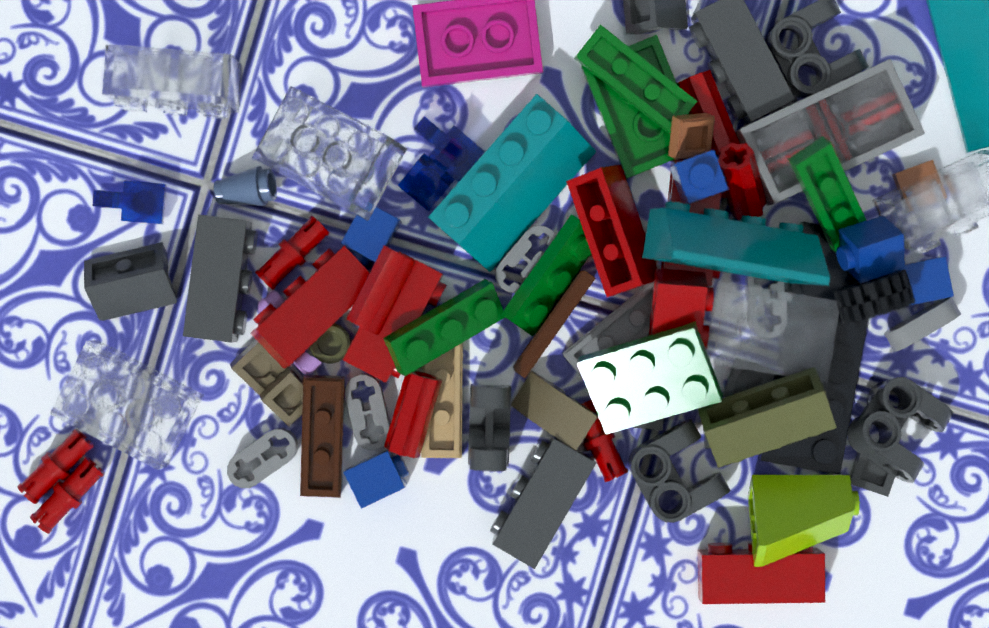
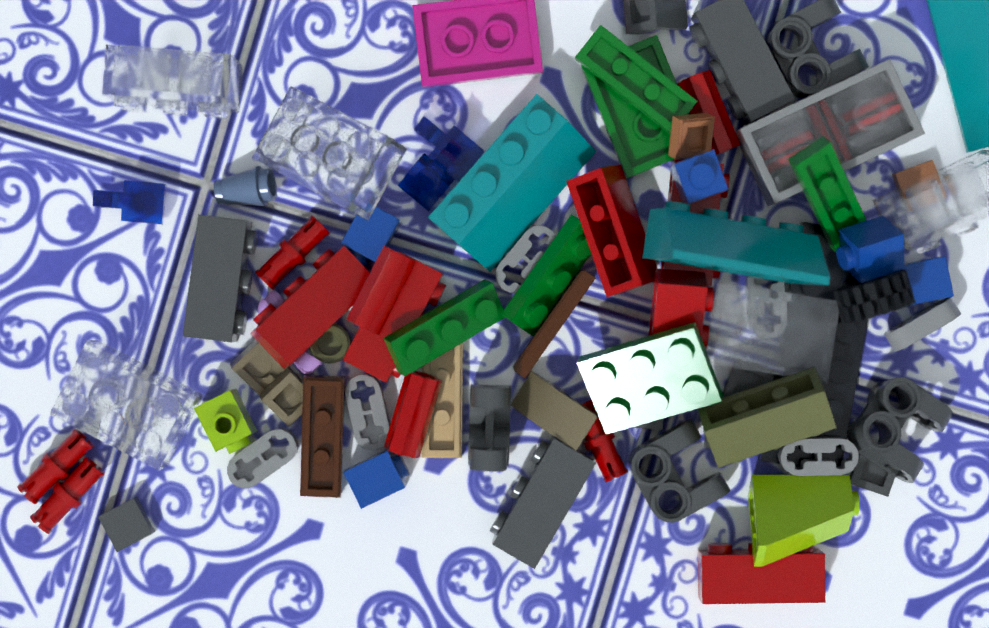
(126, 524): none -> dark grey tile
(129, 282): dark grey panel -> none
(226, 421): none -> lime brick
(623, 325): light grey tile -> none
(743, 180): red axle -> none
(819, 466): none -> light grey beam

